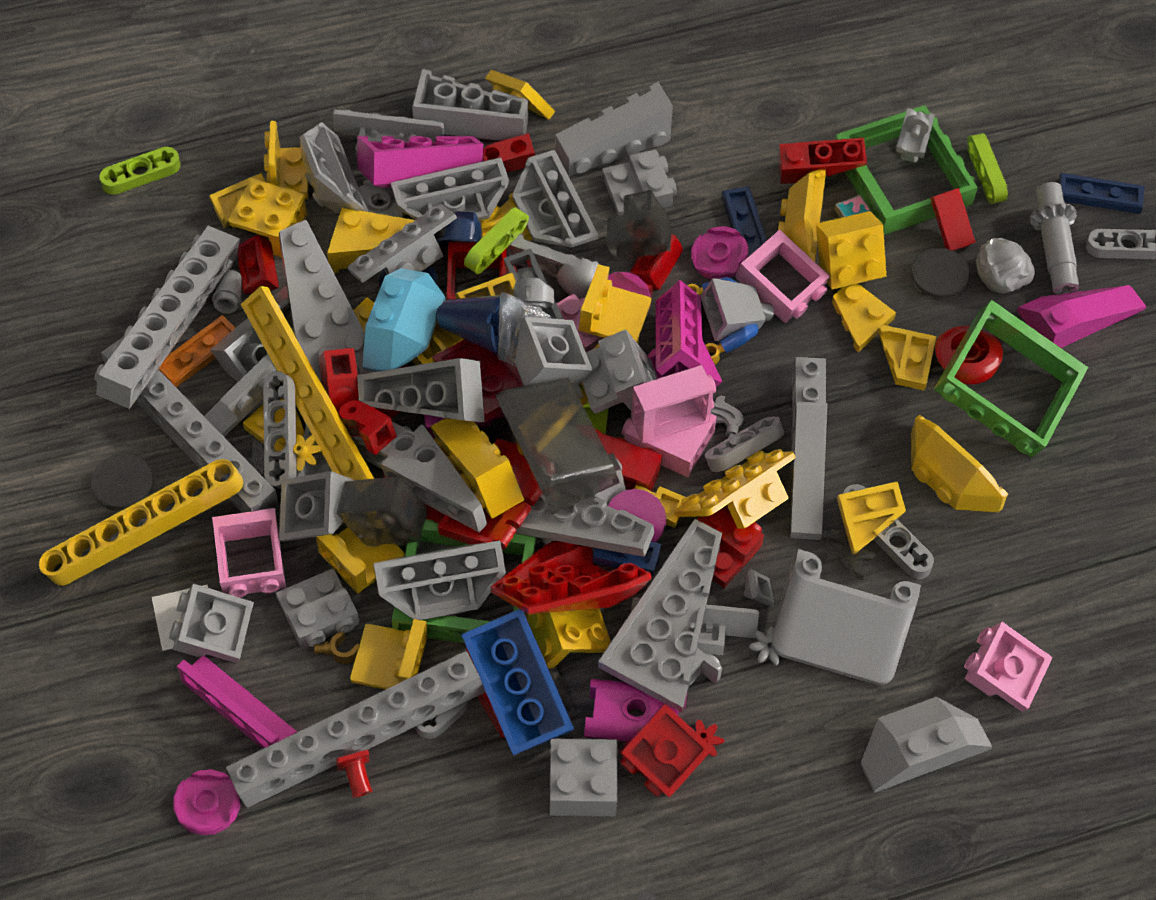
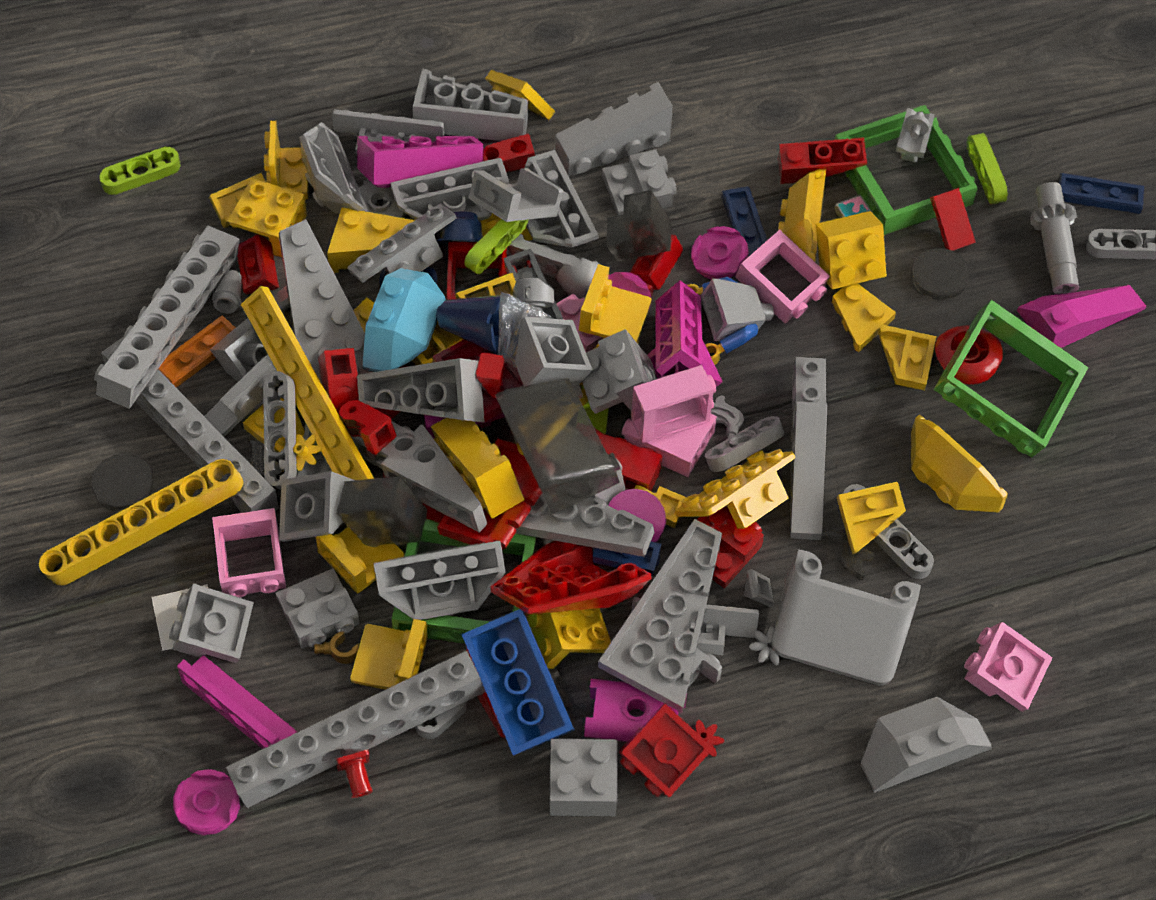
(490, 372): none -> red slope
(527, 199): none -> light grey panel
(1004, 266): light grey hair -> none

